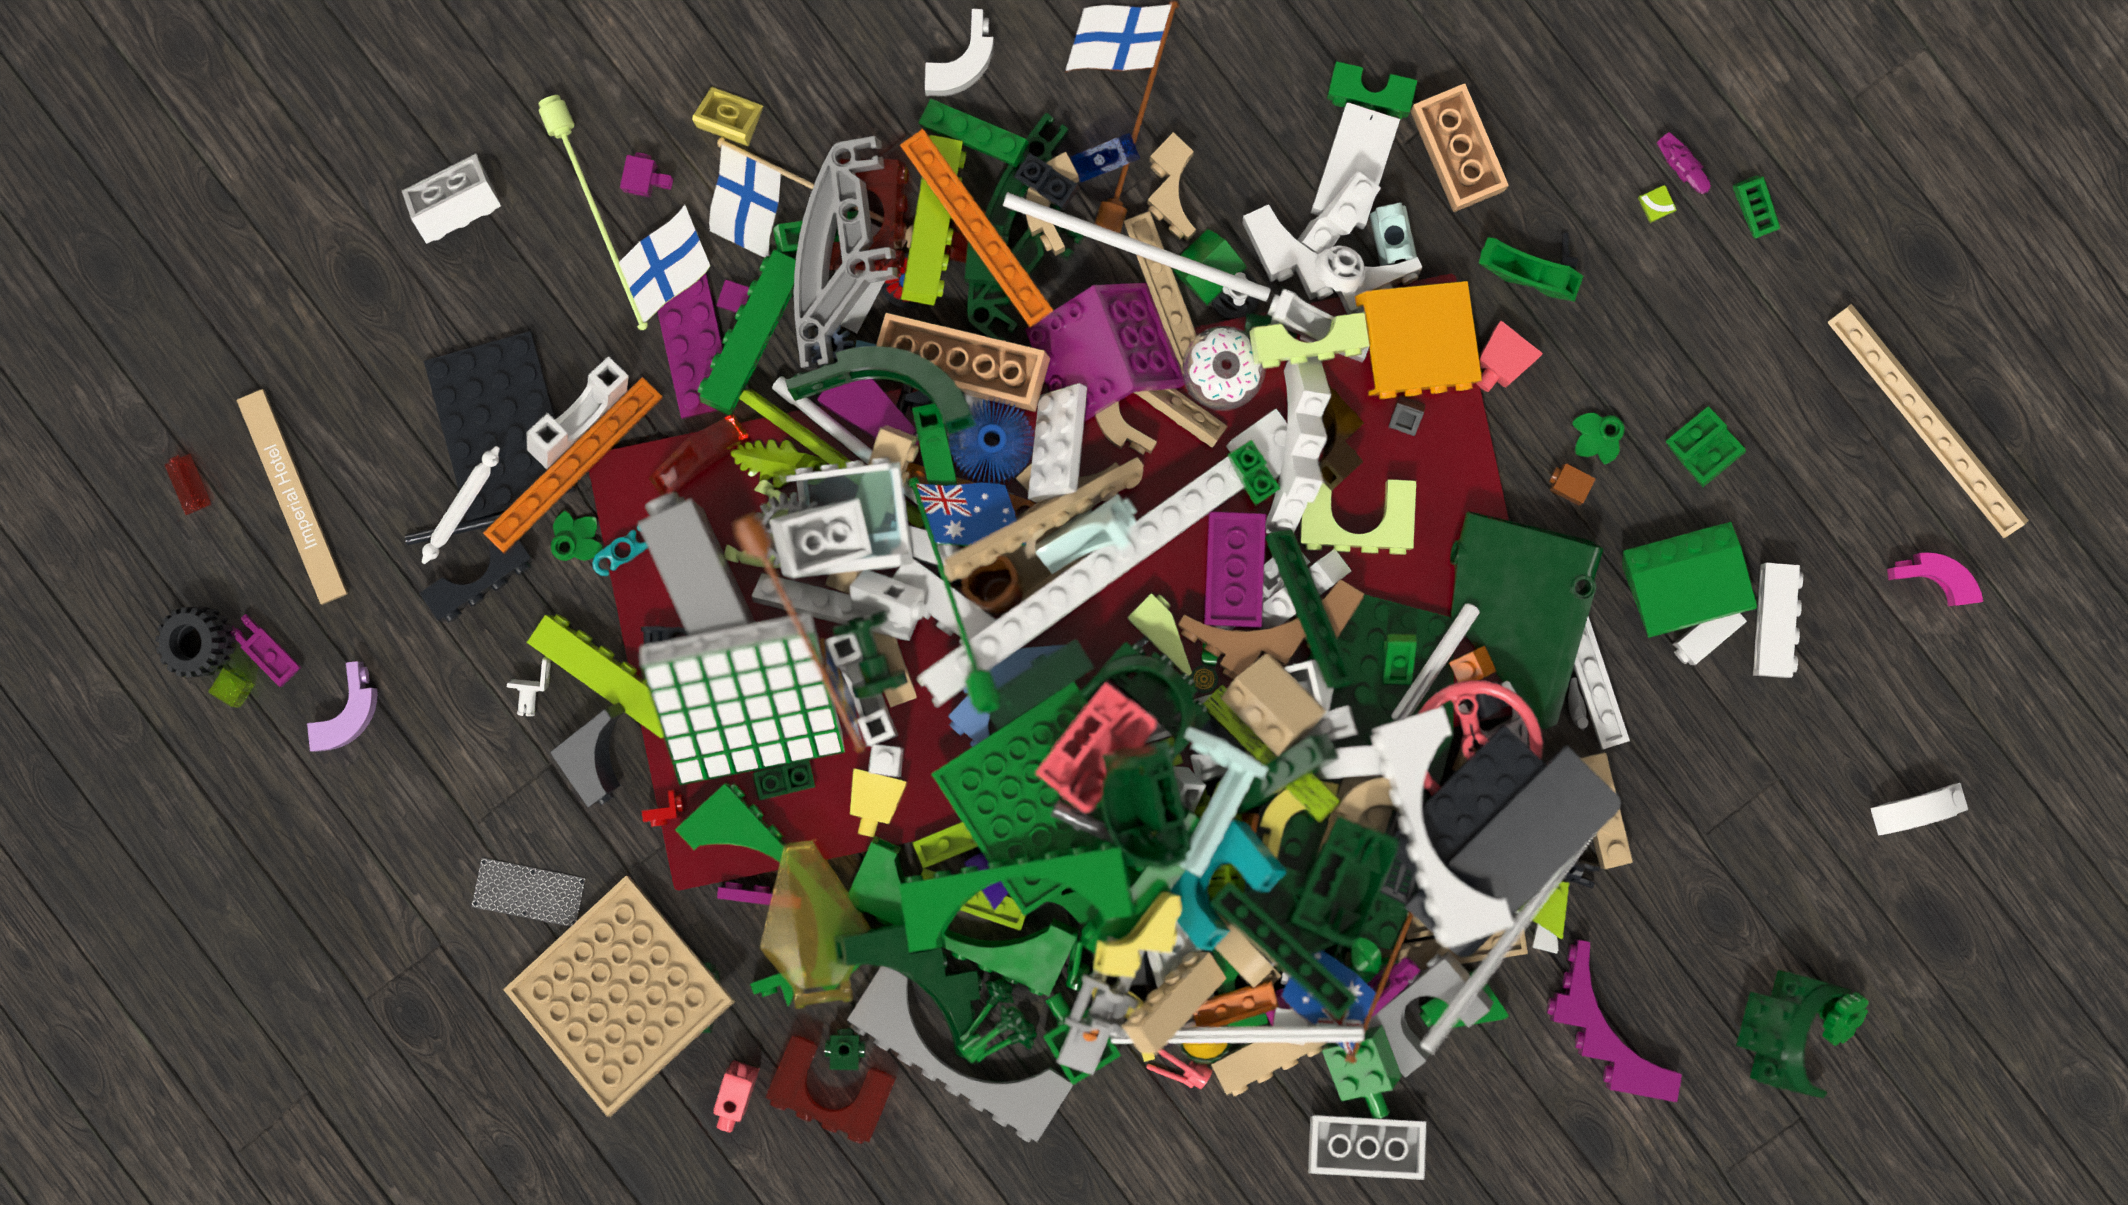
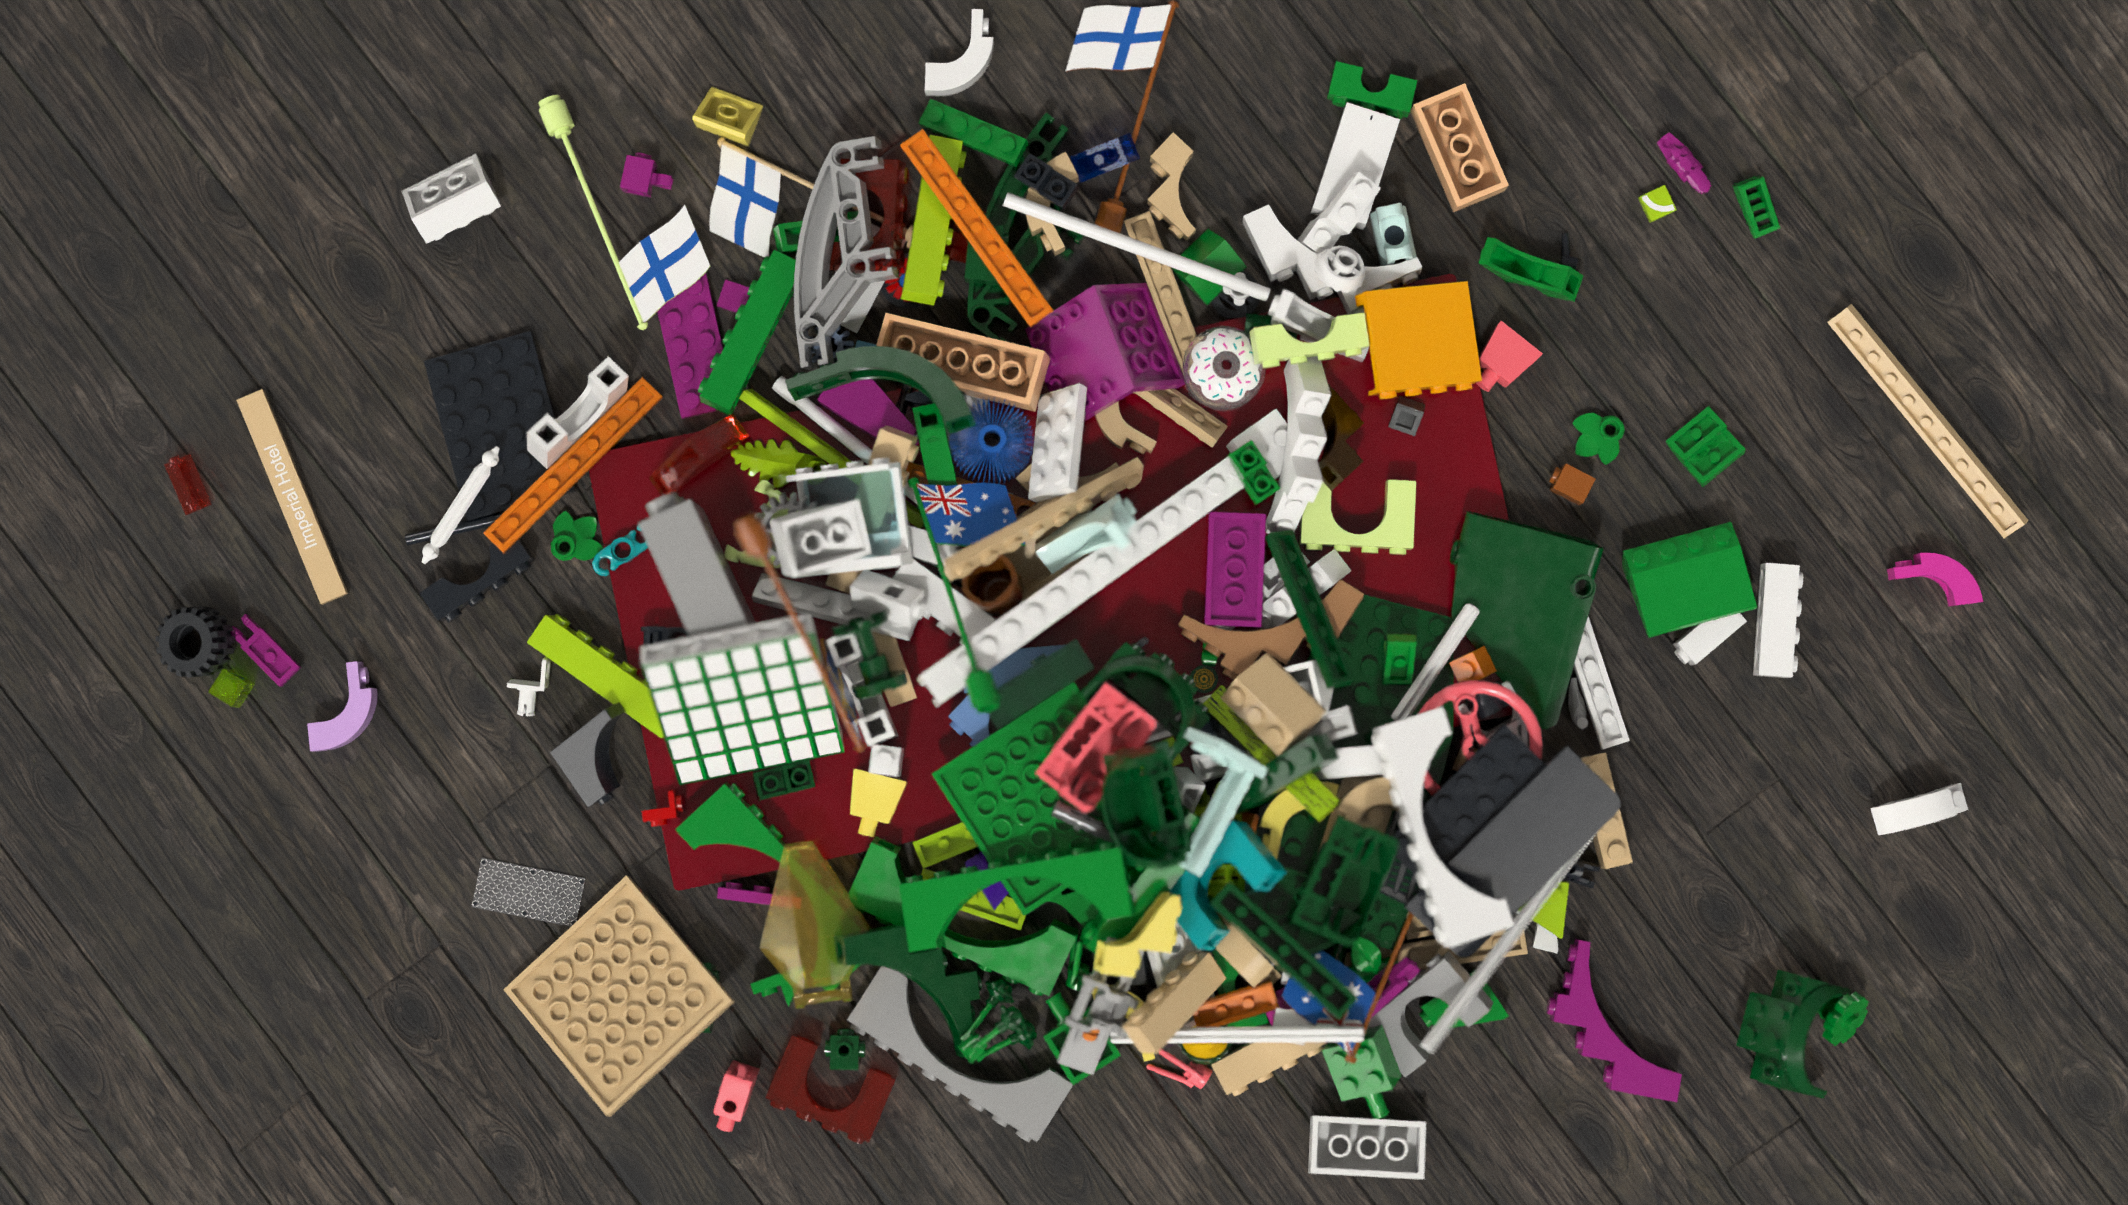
(1158, 626): yellowish green slope -> none

